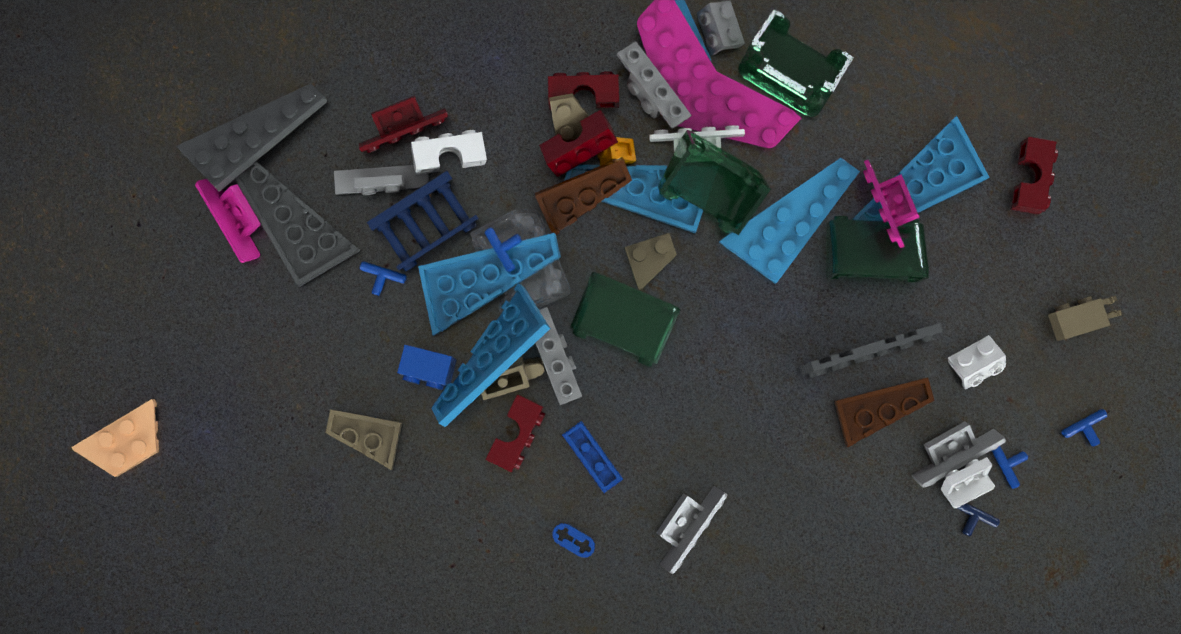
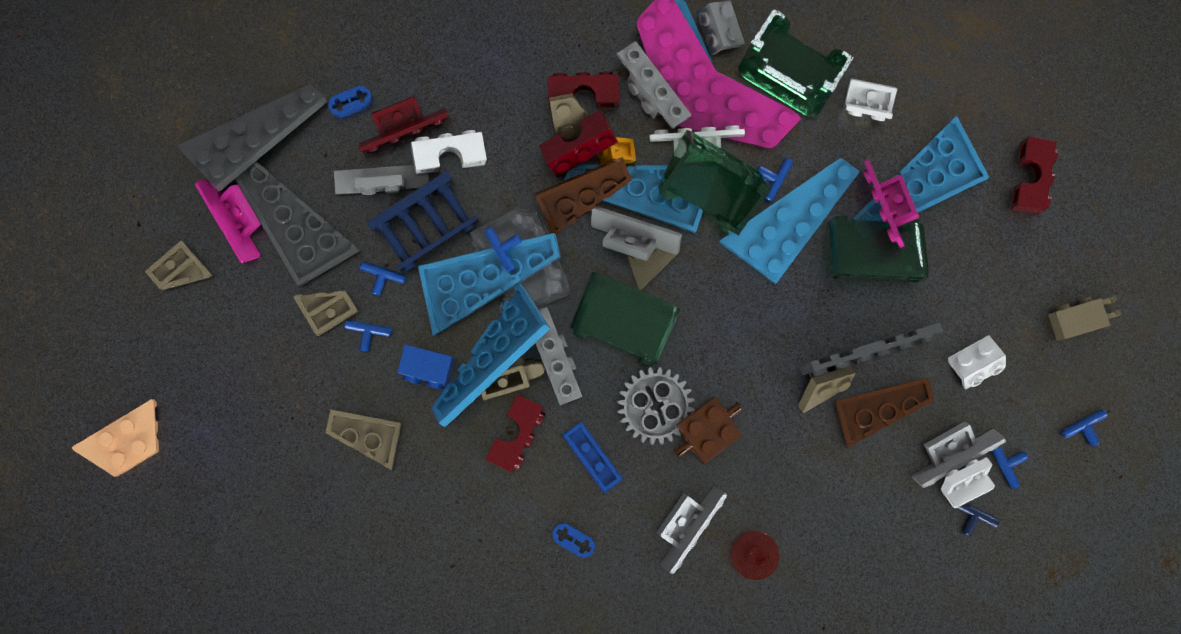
(177, 268): none -> dark tan wing
(326, 309): none -> dark tan wing
(349, 96): none -> blue beam
(368, 330): none -> blue piece
(633, 235): none -> light grey bracket
(635, 415): none -> light grey gear
(708, 430): none -> reddish brown plate
(755, 555): none -> clear red piece
(776, 179): none -> blue piece
(825, 386): none -> dark tan wing
(870, 99): none -> white bracket

